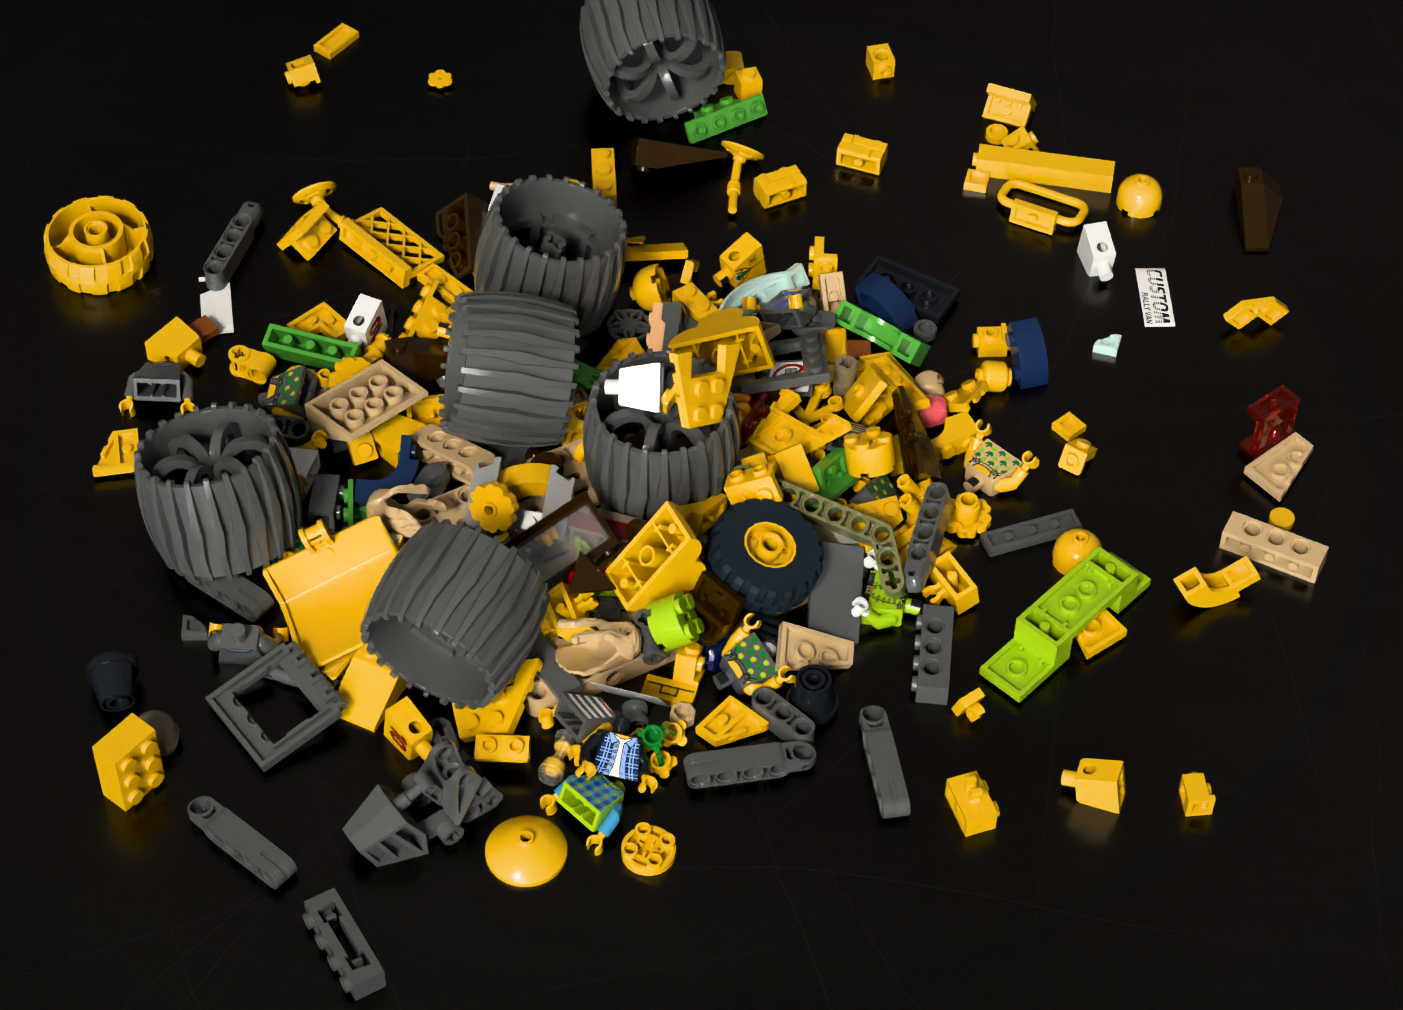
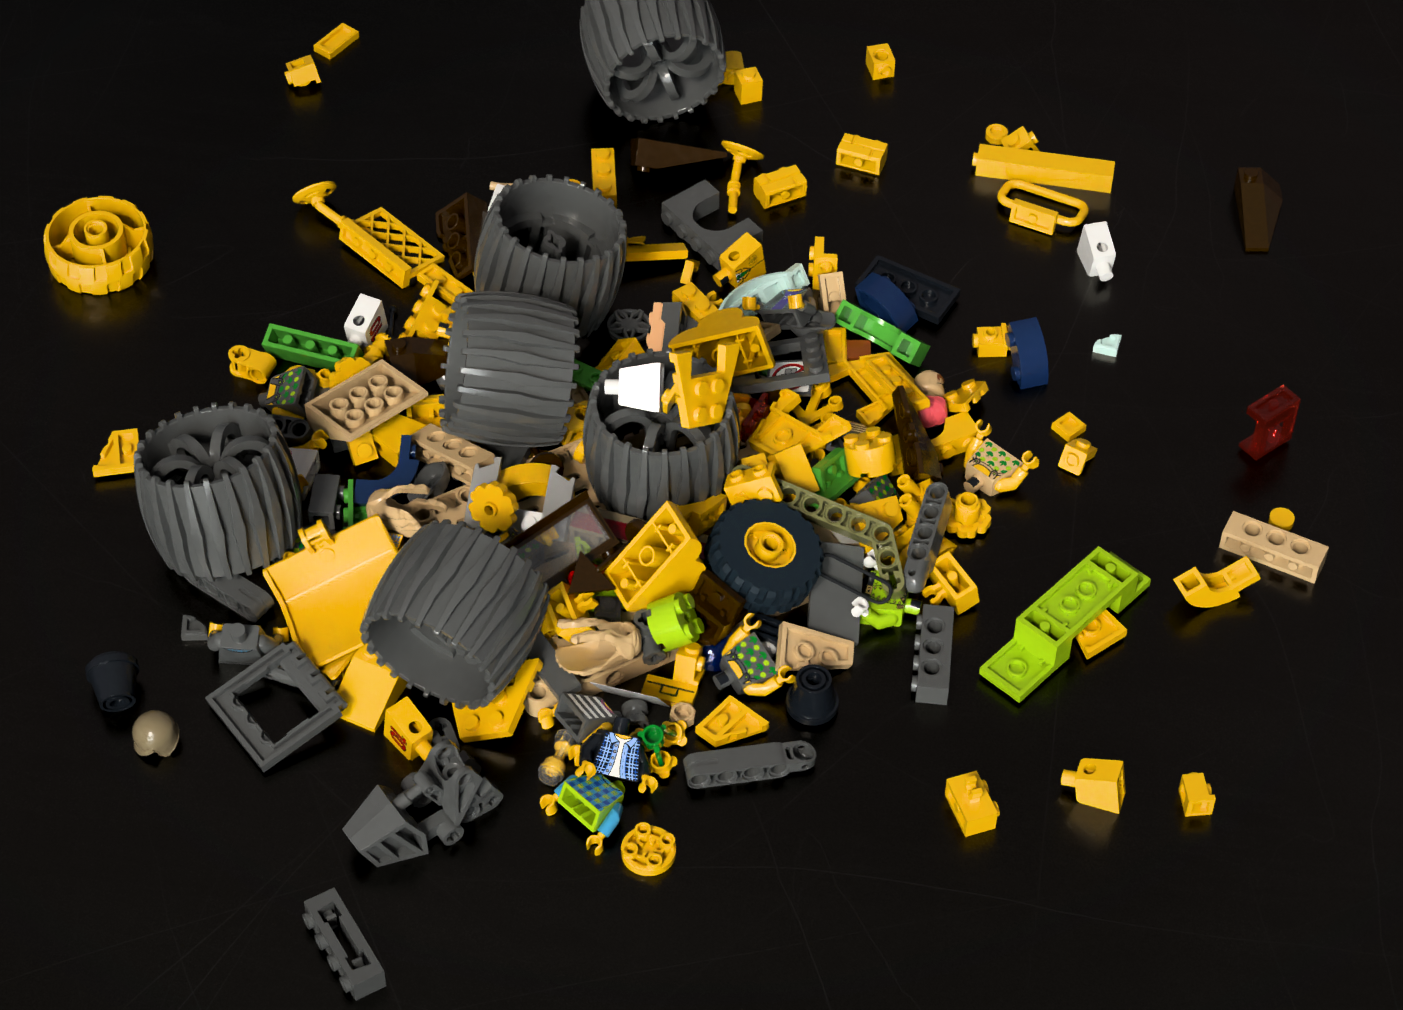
(129, 762): yellow brick -> none
(158, 383): dark grey torso -> none
(176, 344): yellow torso -> none
(204, 328): dark orange tile -> none
(218, 308): white sticker -> none
(232, 246): dark grey piece -> none
(241, 841): dark grey piece -> none
(309, 232): yellow bracket -> none
(321, 319): yellow plate -> none
(440, 79): yellow plant -> none
(502, 748): yellow bracket -> none
(530, 861): yellow dish -> none
(649, 287): yellow cylinder -> none
(694, 203): none -> dark grey arch
(724, 116): bright green bracket -> none
(783, 717): dark grey beam -> none
(845, 374): dark tan piece -> none
(863, 393): yellow plate -> none
(863, 571): none -> black piece
(884, 763): dark grey piece -> none
(925, 330): dark grey tile -> none
(970, 705): yellow tile -> none
(976, 180): yellow tile -> none
(996, 374): yellow head -> none
(1008, 106): yellow bracket -> none
(1029, 532): dark grey tile -> none
(1072, 548): yellow cylinder -> none
(1139, 196): yellow cylinder -> none
(1155, 297): white sticker -> none
(1267, 308): yellow tile -> none
(1280, 465): tan wing -> none

